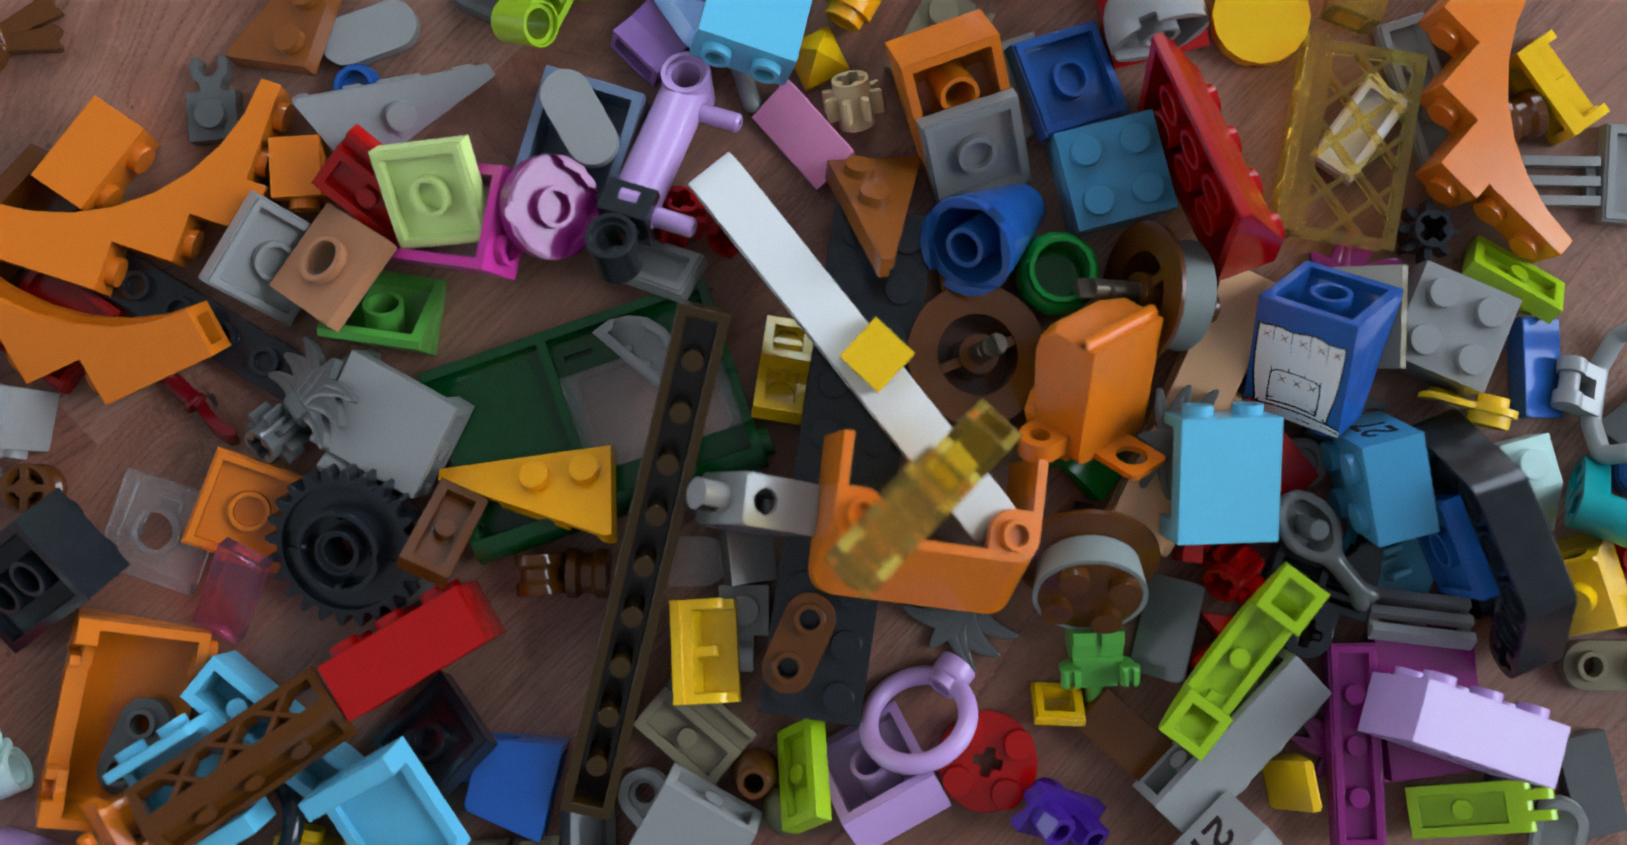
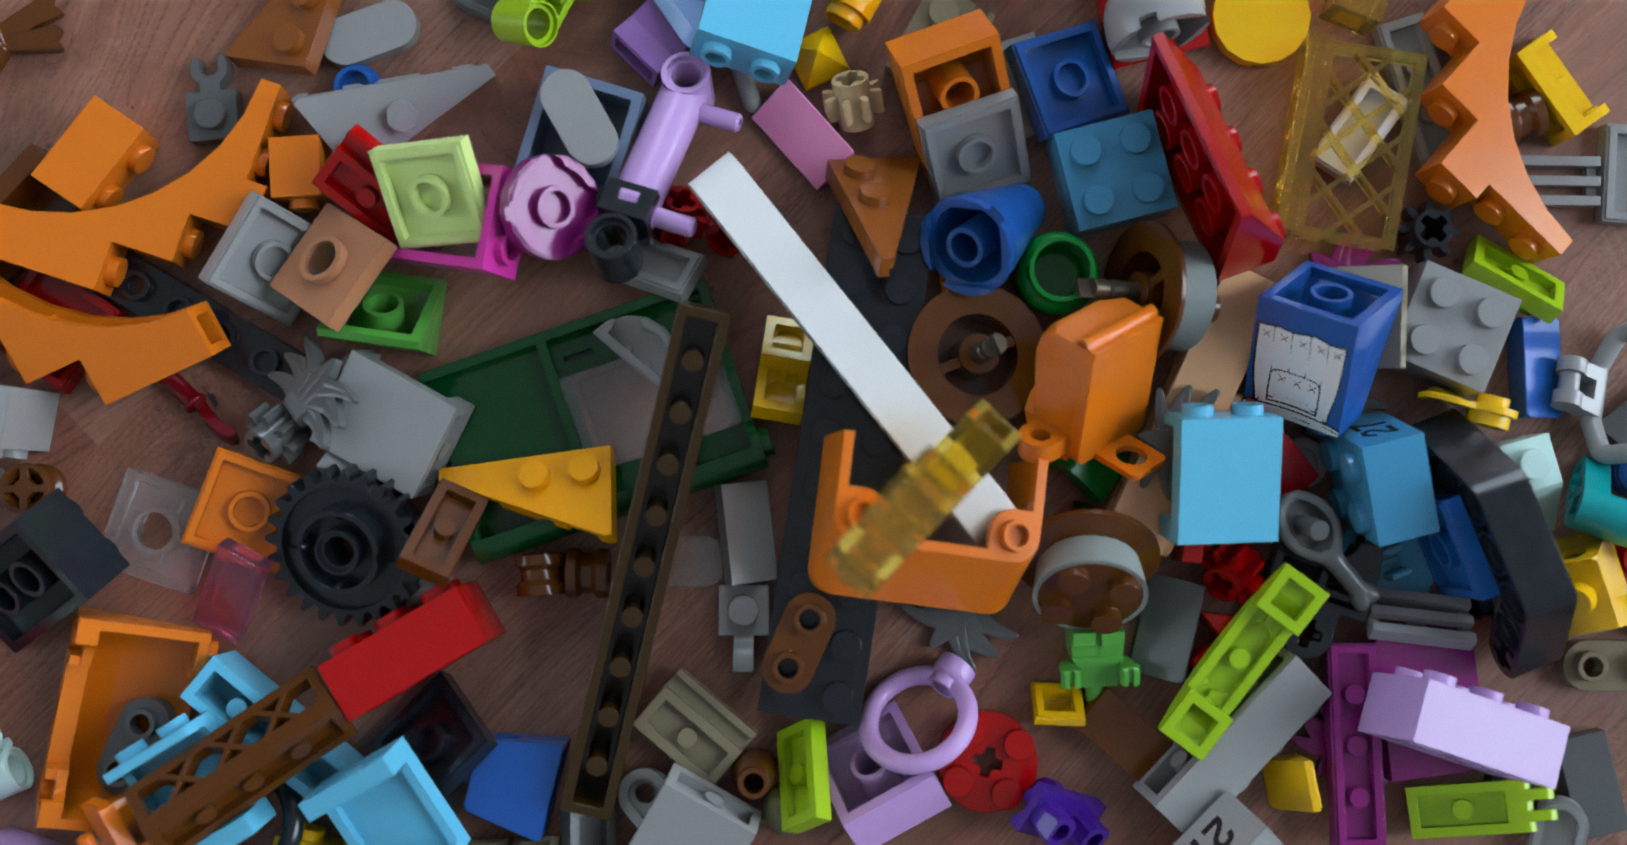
(705, 651): yellow hinge -> none
(733, 503): light grey torso -> none
(876, 355): yellow tile -> none

